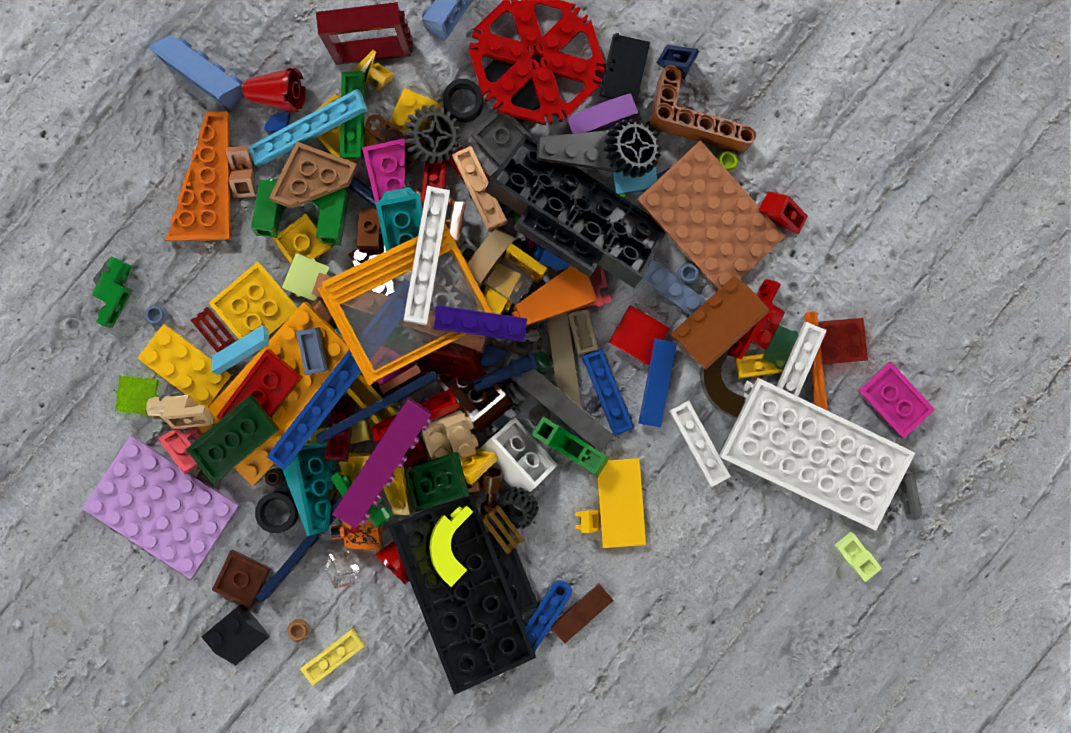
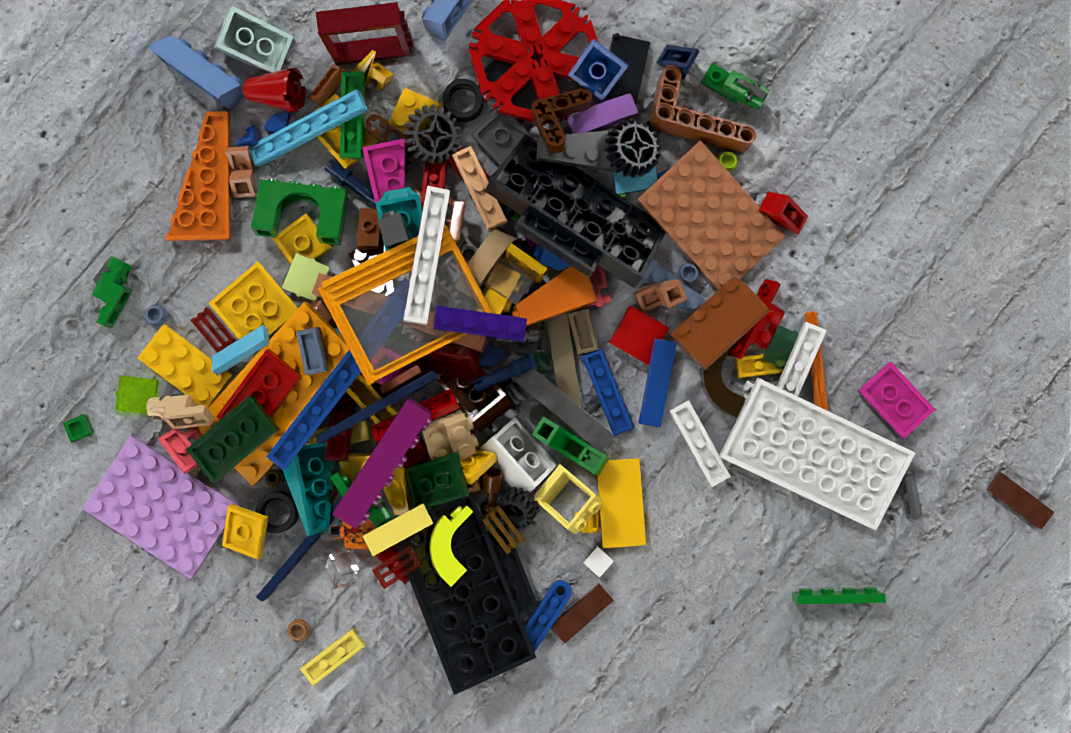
(78, 428): none -> green tile
(236, 635): black slope -> none
(241, 578): copper tile -> none
(245, 531): none -> yellow tile
(250, 138): none -> blue tile
(252, 41): none -> light aqua slope
(311, 175): medium nougat plate -> none
(327, 85): none -> dark orange plate
(394, 229): none -> dark grey brick
(397, 529): none -> light yellow tile
(413, 556): none -> clear red tile
(551, 489): none -> light yellow window
(552, 112): none -> reddish brown beam
(597, 69): none -> blue slope
(598, 561): none -> white tile
(666, 293): none -> nougat slope
(735, 87): none -> green plate
(843, 341): clear red plate -> none
(847, 595): none -> green plate
(857, 556): yellowish green slope -> none
(1020, 500): none -> copper tile

